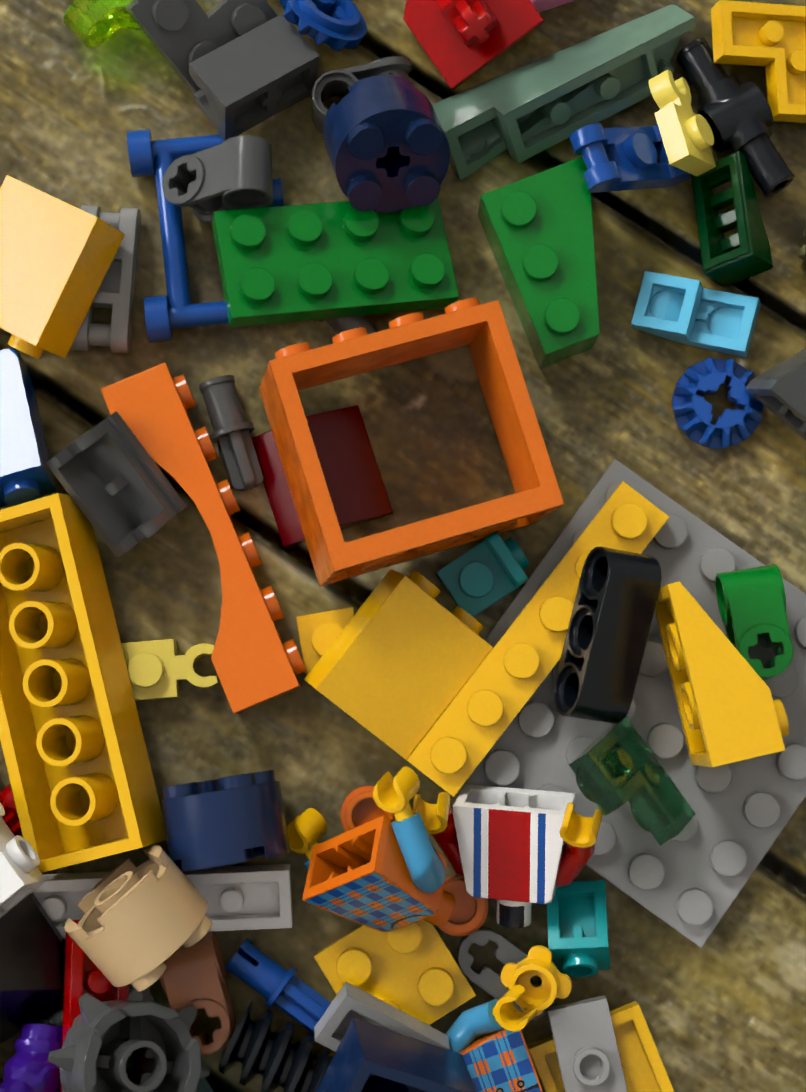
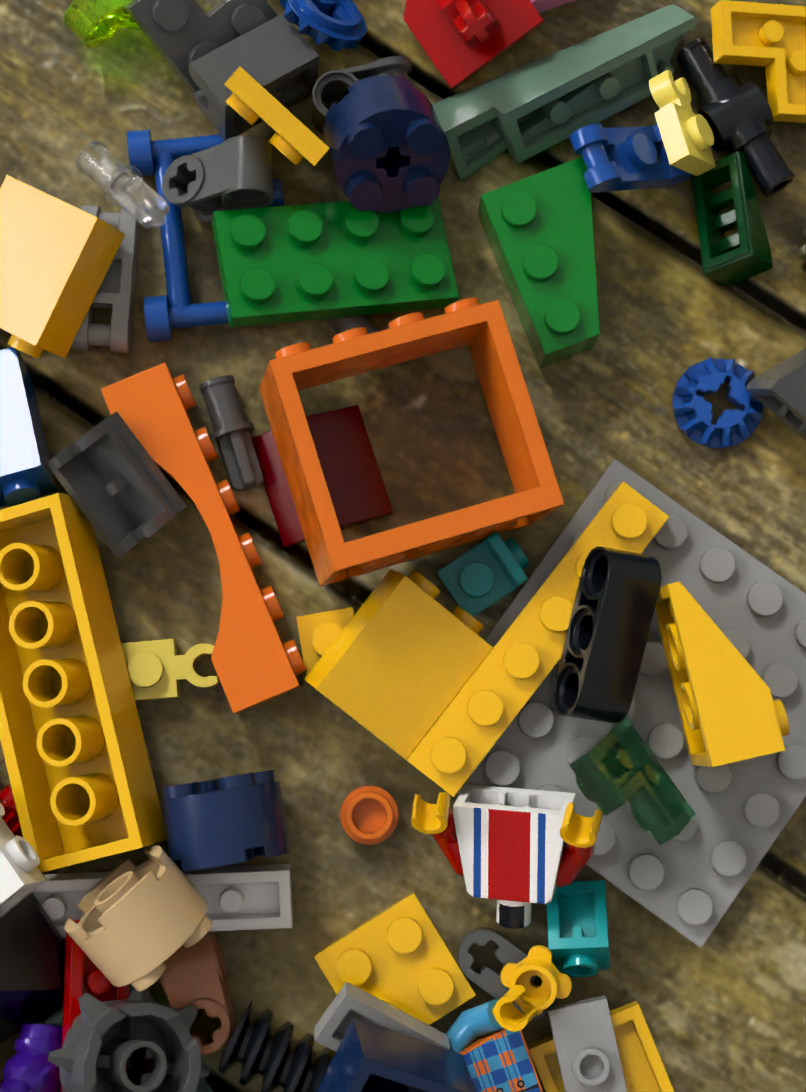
(123, 185): none -> clear axle
(278, 985): blue axle -> none
(290, 134): none -> yellow plate
(379, 871): torso -> none
(468, 911): orange tile -> none
(695, 315): medium azure slope -> none
(754, 609): green piece -> none

